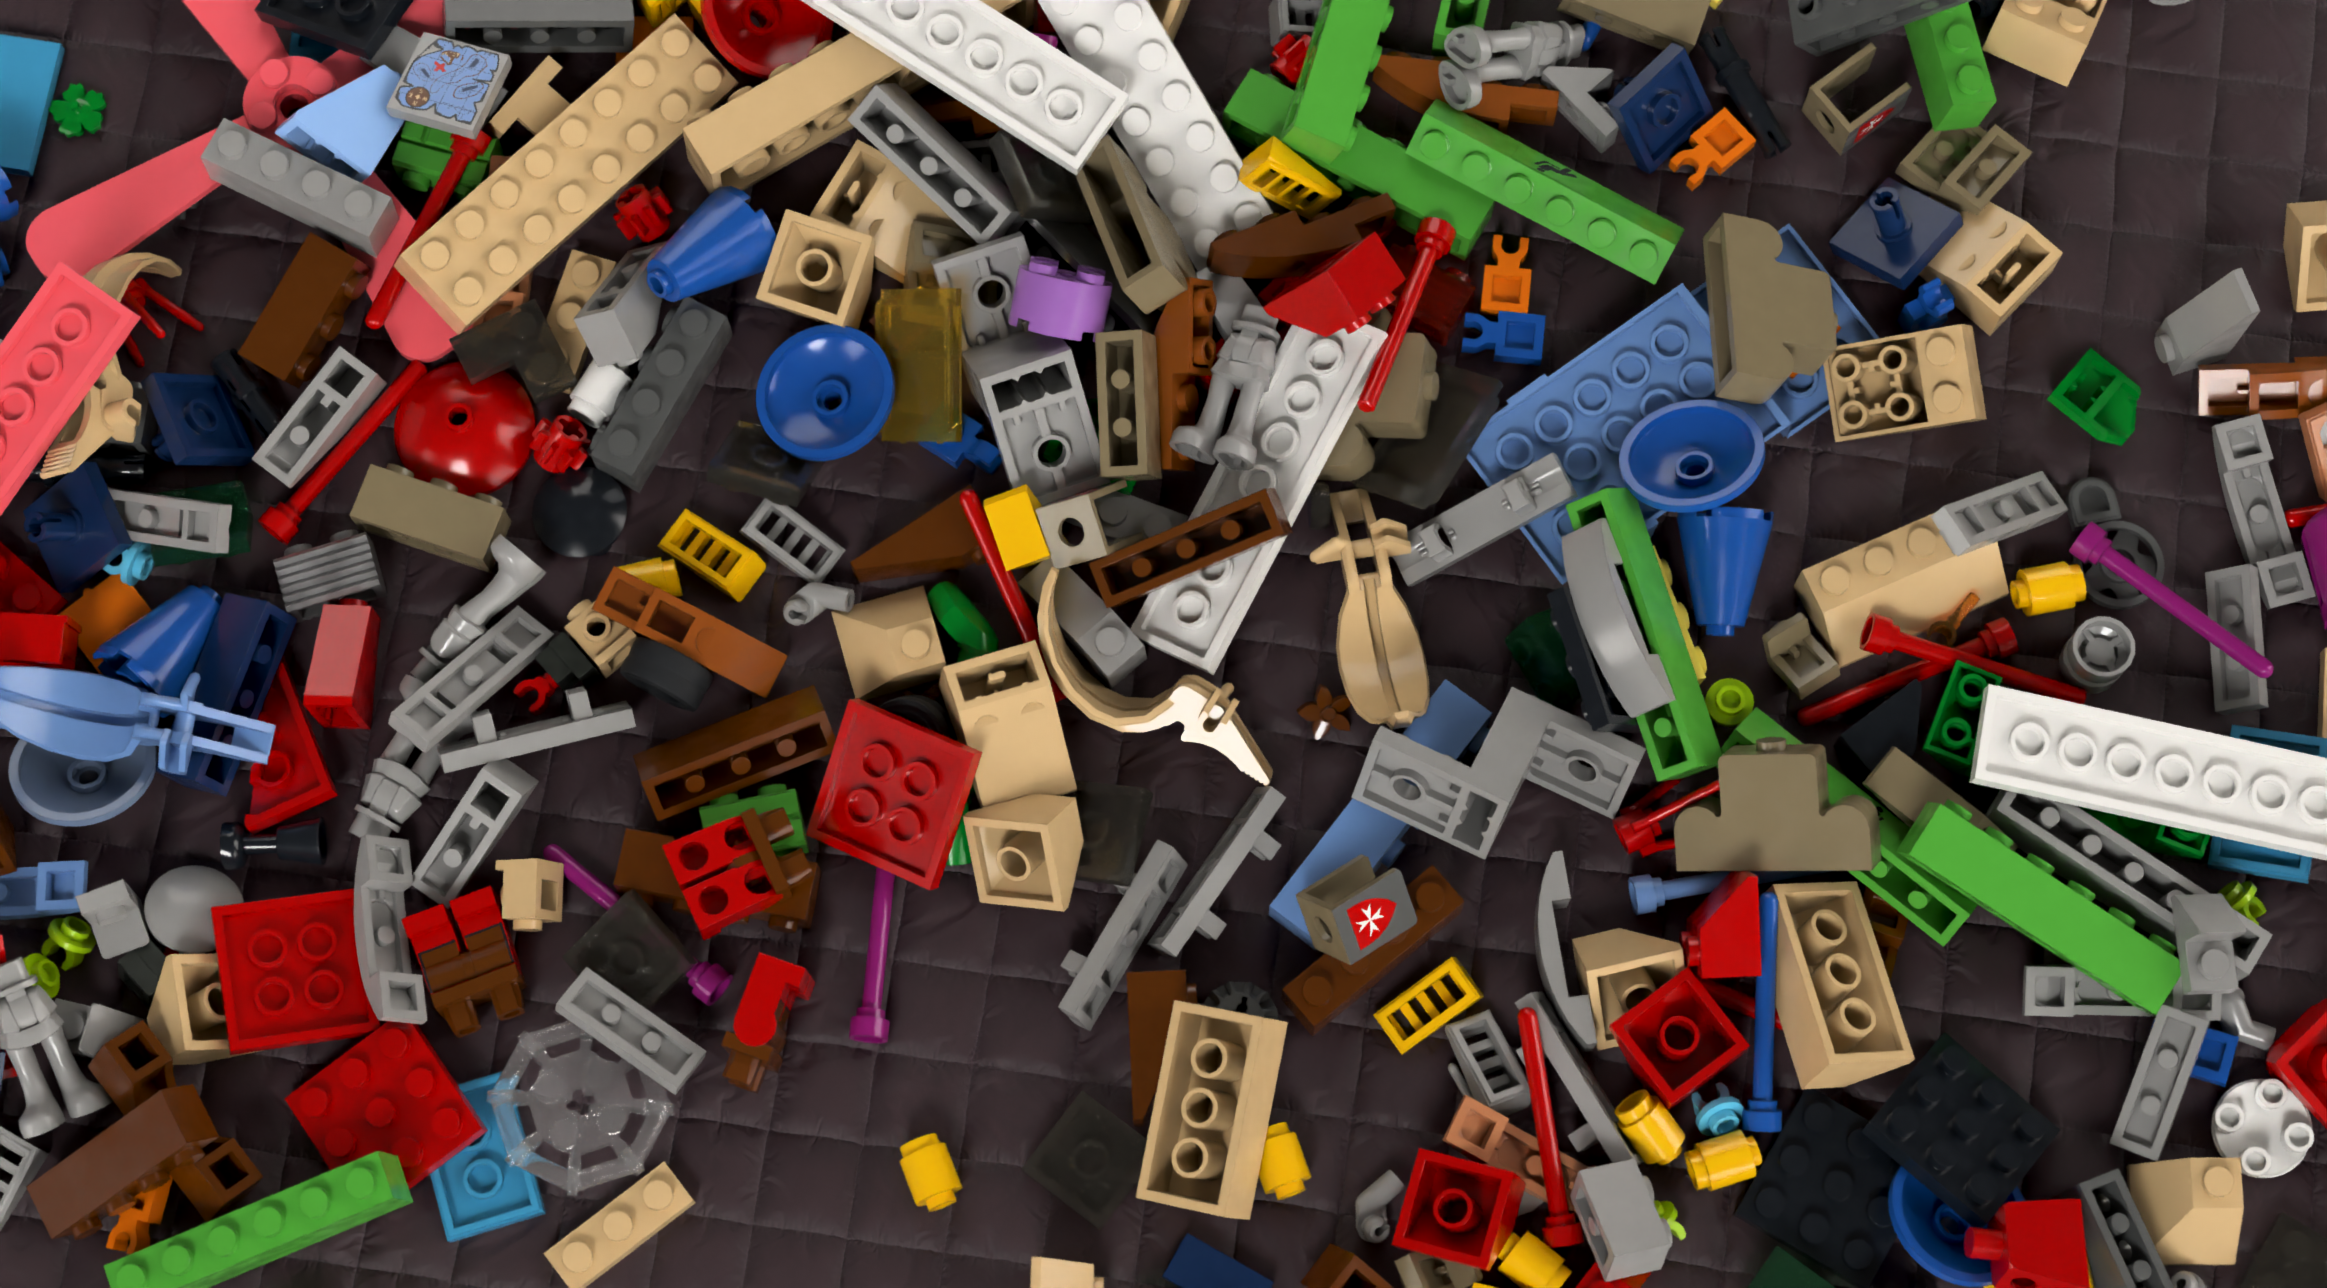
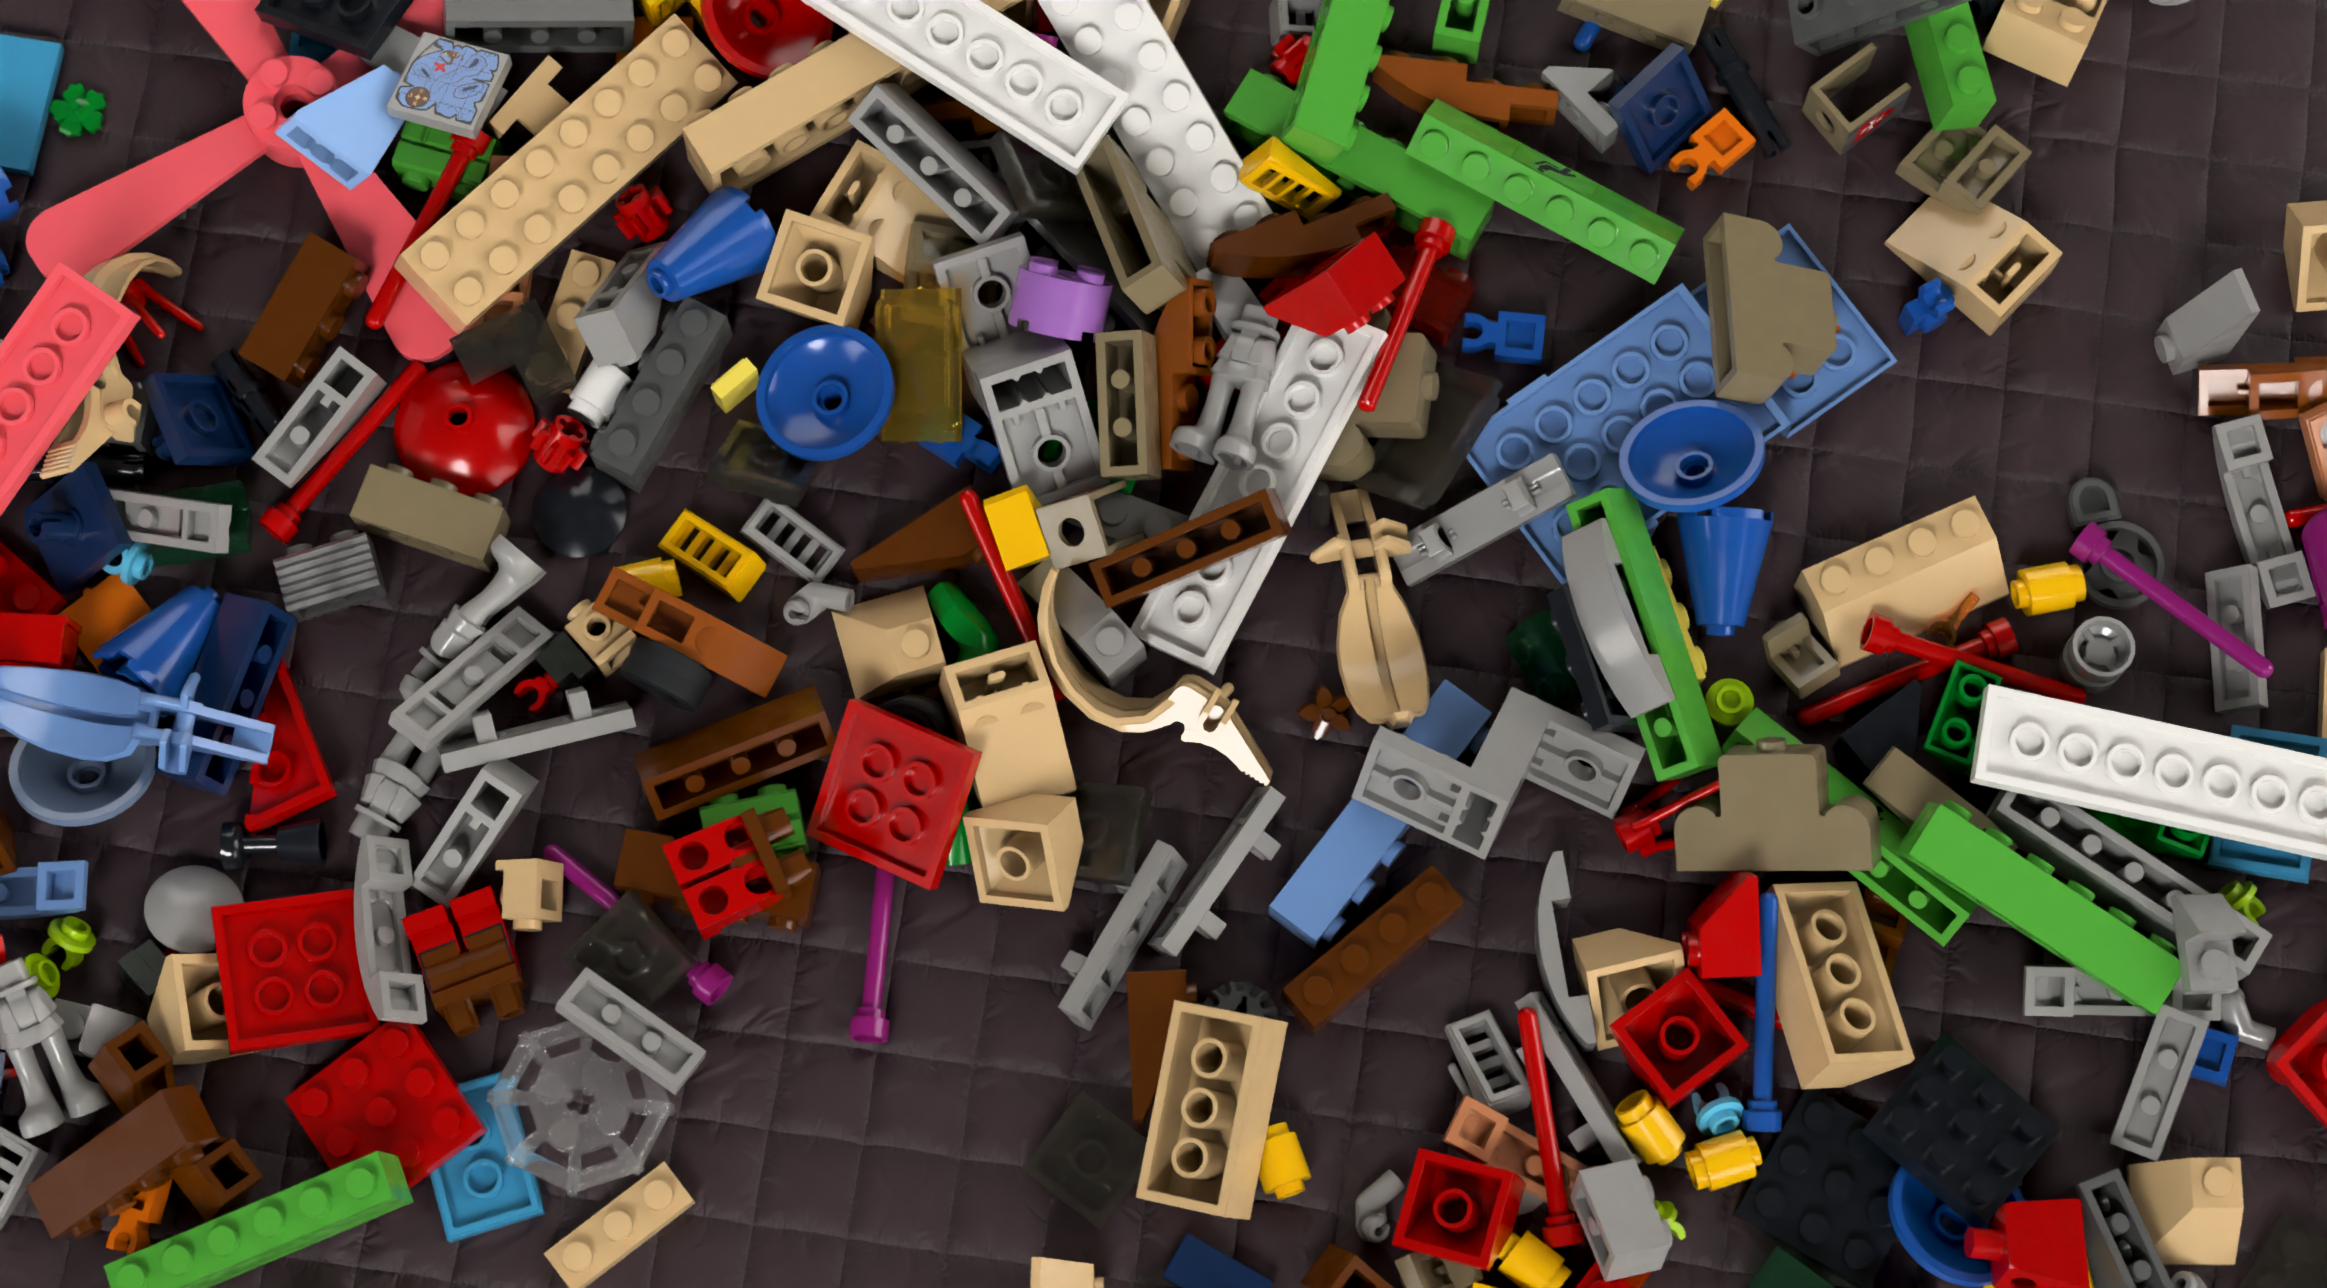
(115, 918): light grey slope -> none
(300, 187): light grey brick -> none
(344, 666): slope -> none
(735, 385): none -> light yellow tile
(762, 1020): red hips -> none
(930, 1172): yellow brick -> none
(1354, 911): piece -> none
(1434, 978): yellow slope -> none
(1506, 285): orange plate -> none
(1527, 52): light grey piece -> none
(1649, 892): medium blue piece -> none
(1896, 233): dark blue tile -> none
(1904, 383): tan slope -> none
(1998, 513): light grey hinge -> none
(2098, 399): green slope -> none
(2263, 1127): white dish -> none

